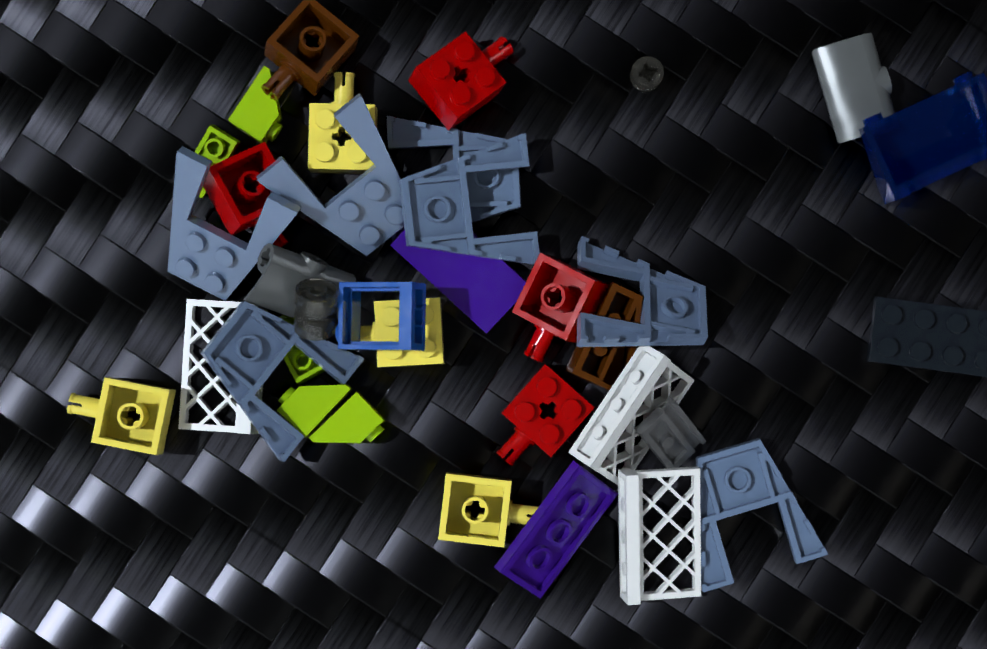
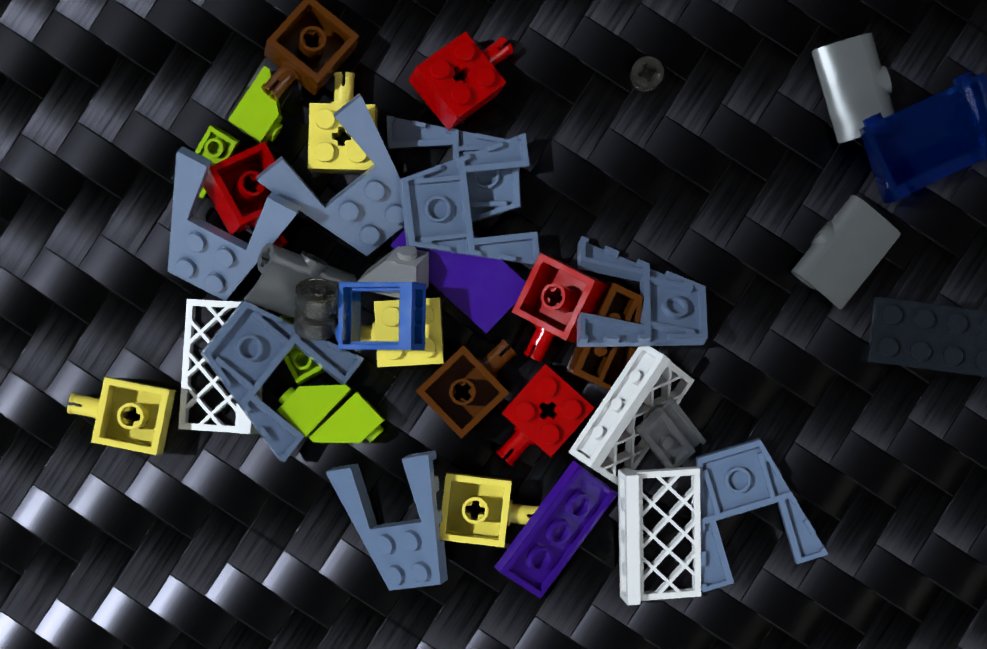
(399, 265): none -> light grey slope
(403, 551): none -> sand blue wing
(485, 389): none -> reddish brown brick
(846, 251): none -> dark grey panel

